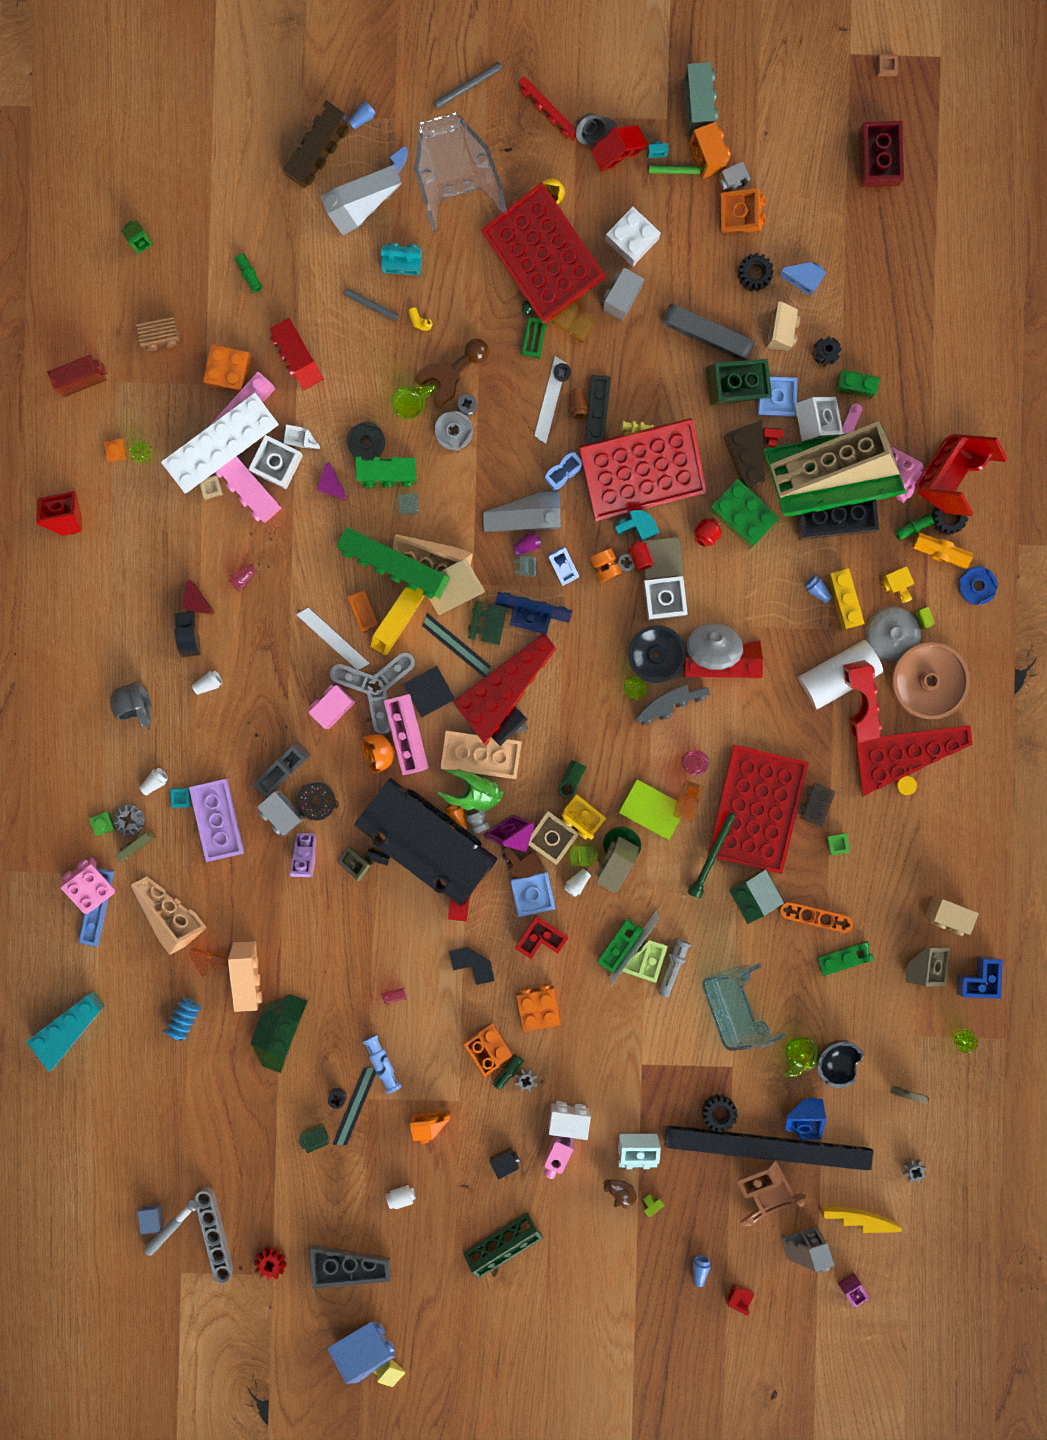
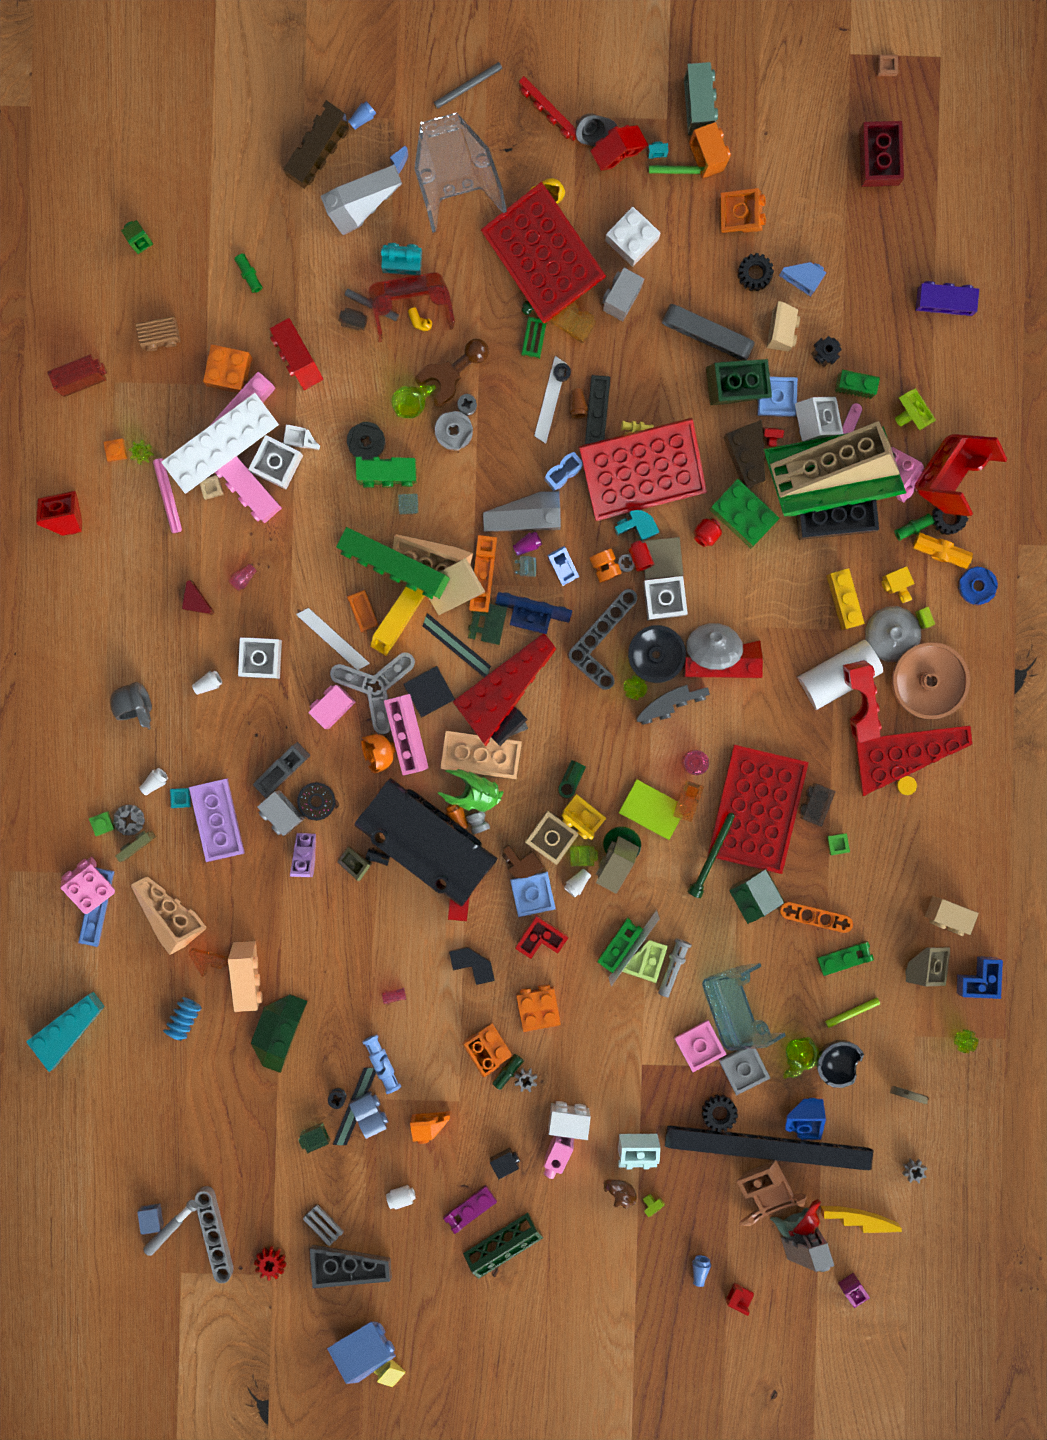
(167, 496): none -> bright pink axle
(186, 634): black brick -> none
(259, 658): none -> white brick
(311, 1223): none -> light grey tile
(330, 484): magenta slope -> none
(353, 319): none -> clear smoke brick
(368, 1114): none -> sand blue brick
(383, 293): none -> clear red windscreen
(470, 1209): none -> magenta plate
(484, 571): none -> orange slope
(512, 833): magenta slope -> none
(599, 636): none -> dark grey beam
(700, 1045): none -> bright pink plate
(734, 177): light grey brick -> none
(744, 1069): none -> light grey plate
(801, 1223): none -> hair
(817, 588): medium blue cone -> none
(852, 1012): none -> lime bar
(915, 410): none -> lime tile
(947, 298): none -> dark purple brick

